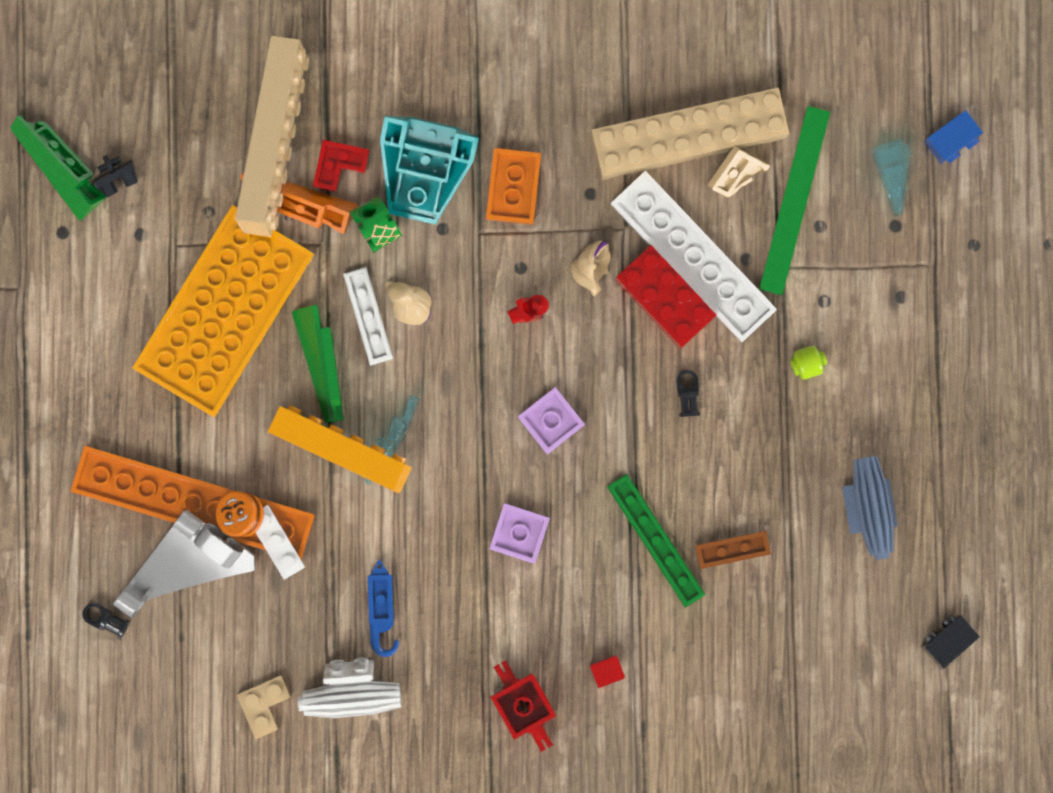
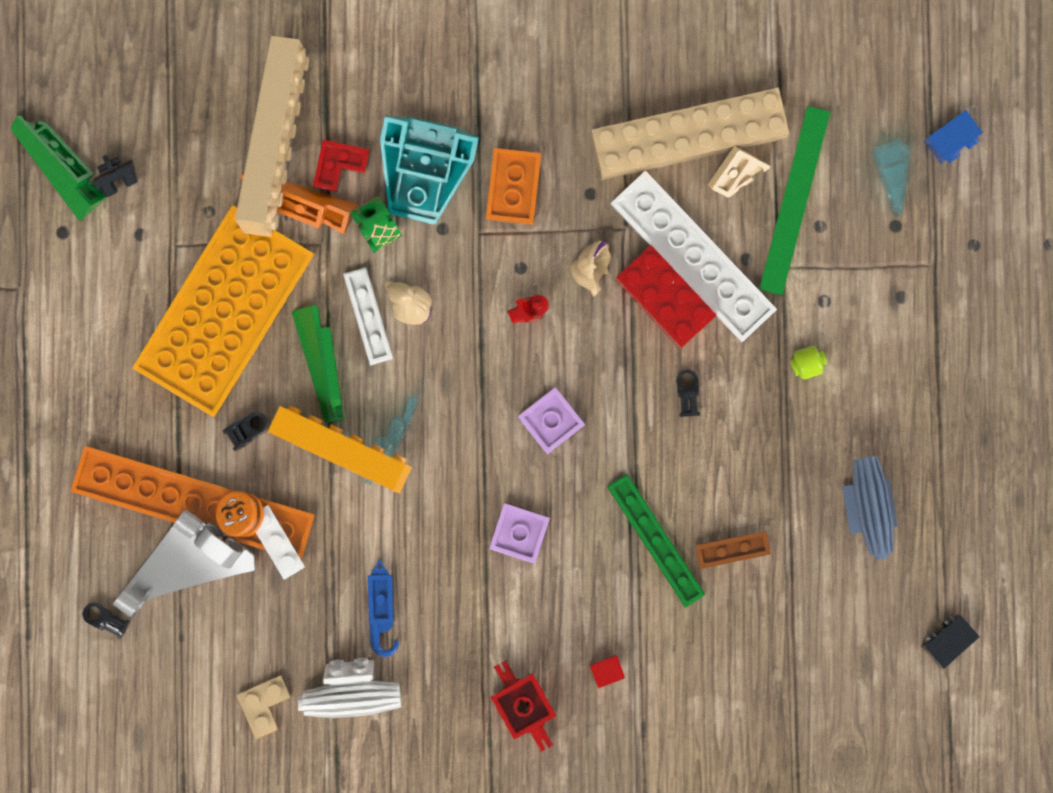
(245, 430): none -> black piece

